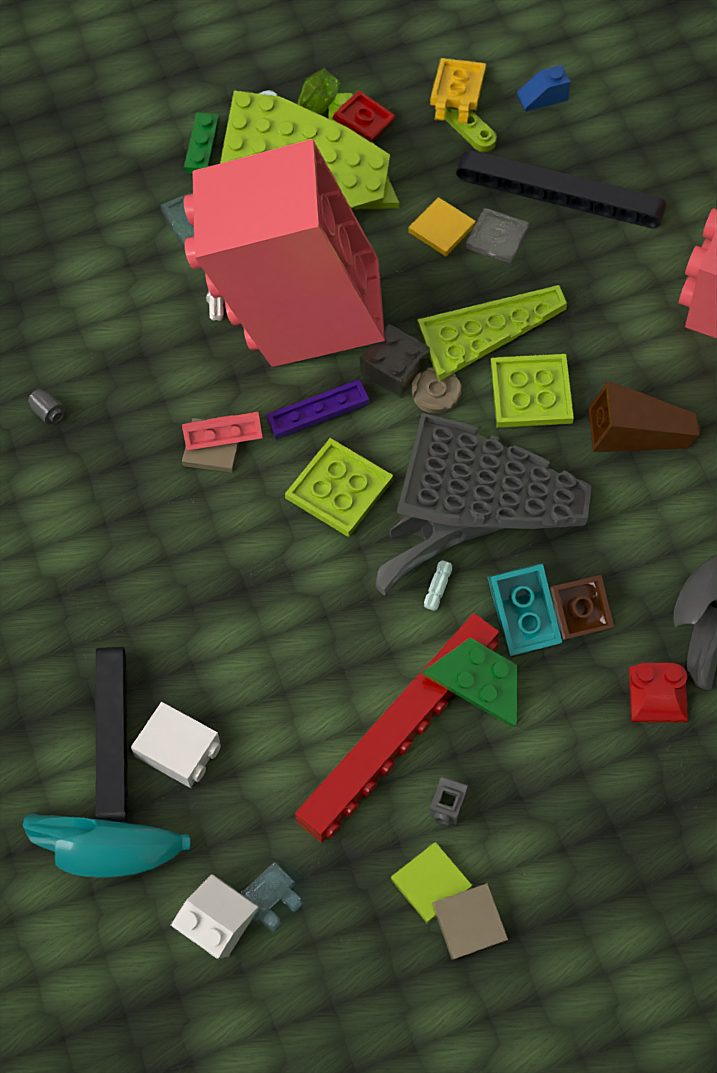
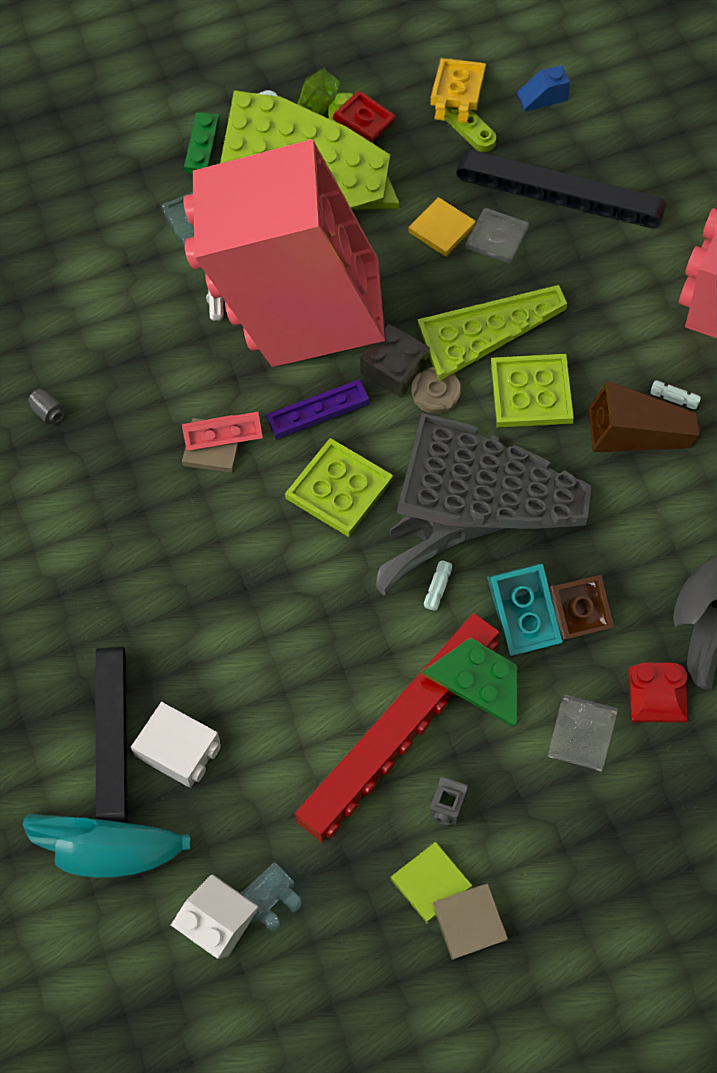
(582, 732): none -> clear slope
(675, 394): none -> light aqua axle

